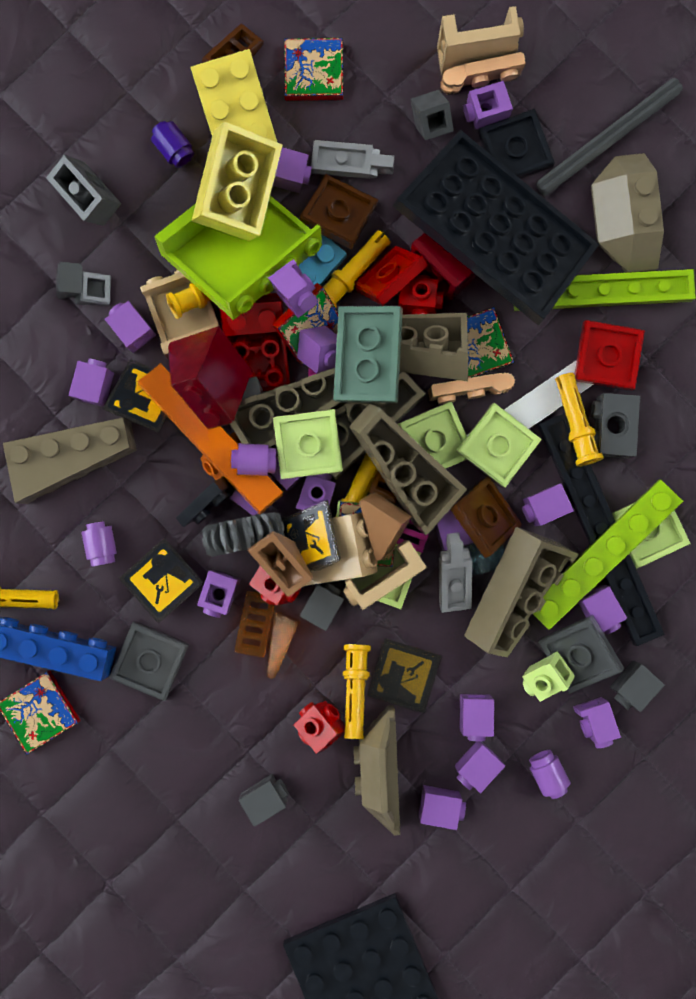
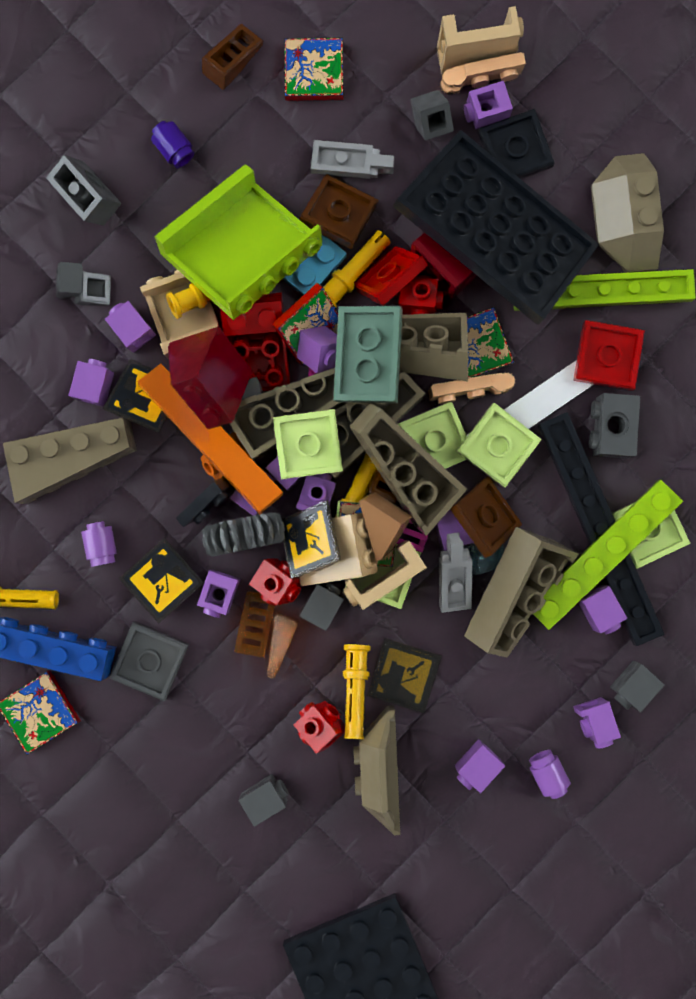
(233, 94): light yellow brick -> none
(237, 182): light yellow brick -> none
(254, 459): medium lavender brick -> none
(282, 562): medium nougat slope -> none
(292, 170): medium lavender brick -> none
(294, 288): medium lavender brick -> none
(441, 807): medium lavender brick -> none
(477, 716): medium lavender brick -> none
(547, 505): medium lavender brick -> none
(547, 677): yellowish green brick -> none
(581, 433): yellow pin -> none
(584, 651): dark grey tile -> none
(609, 136): dark grey axle -> none

